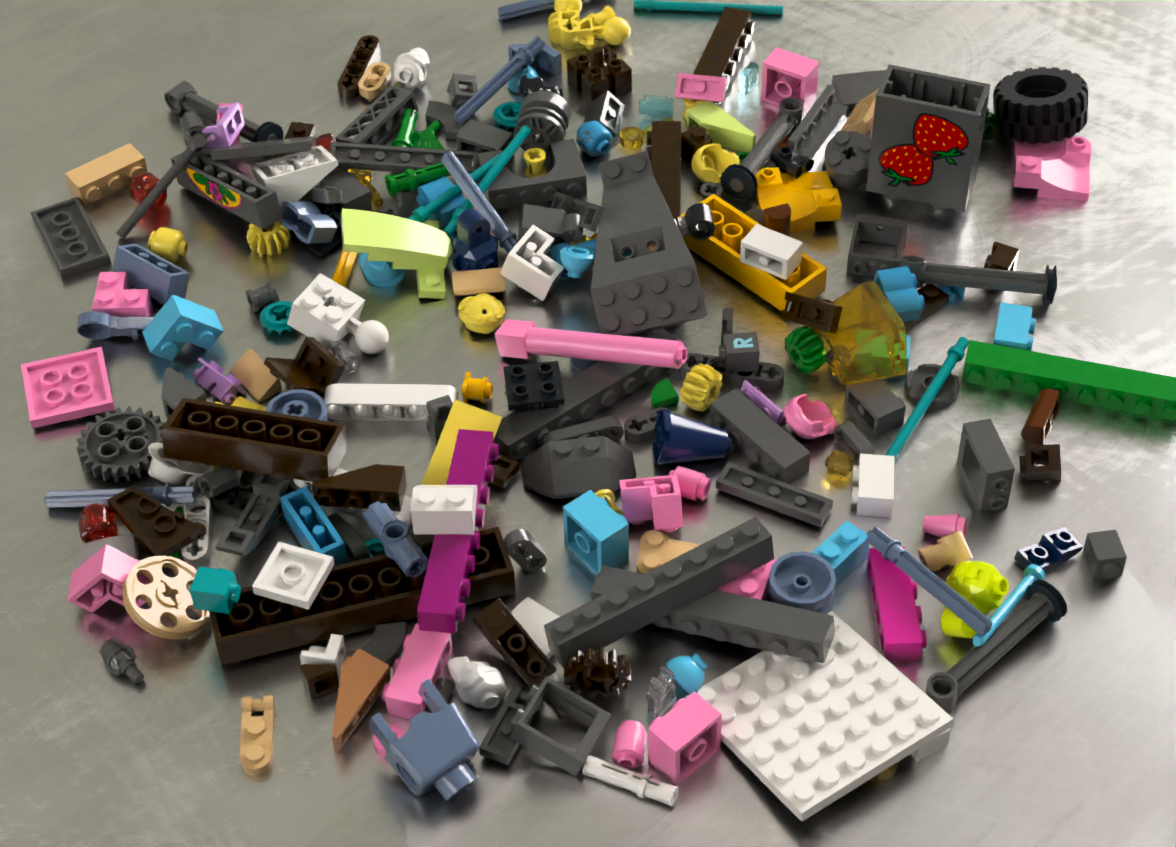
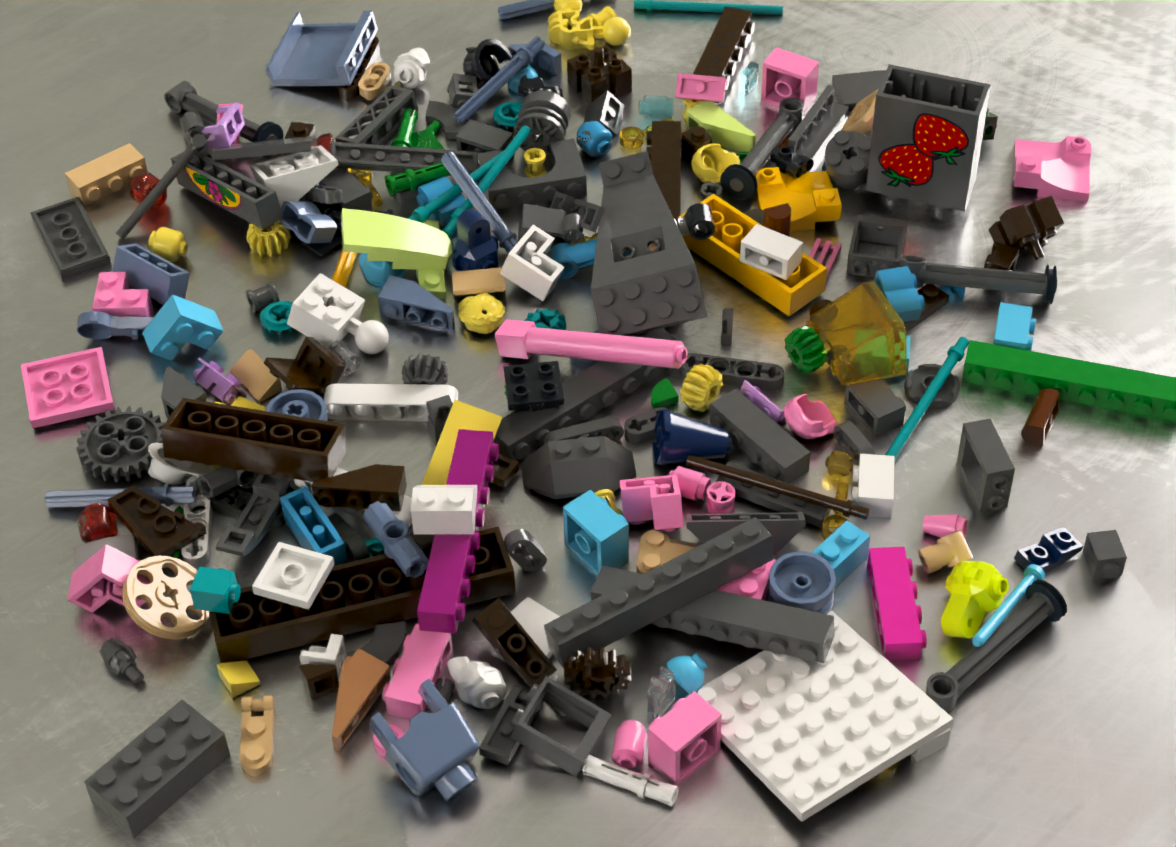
(157, 768): none -> dark grey brick
(238, 677): none -> light yellow slope
(321, 52): none -> sand blue panel
(412, 303): none -> sand blue slope
(424, 370): none -> dark grey gear
(476, 389): yellow brick -> none
(480, 60): none -> black helmet
(555, 320): none -> teal gear
(576, 260): medium azure brick -> none
(720, 498): none -> bright pink wheel
(740, 352): dark grey brick -> none
(780, 525): none -> dark grey wedge
(811, 312): dark brown plate -> none
(826, 247): none -> bright pink tile
(837, 519): none -> clear yellow piece
(847, 508): none -> dark brown bar
(893, 551): sand blue axle -> none
(1028, 226): none -> dark brown brick
(1041, 105): black tyre -> none
(1041, 454): dark brown brick -> none

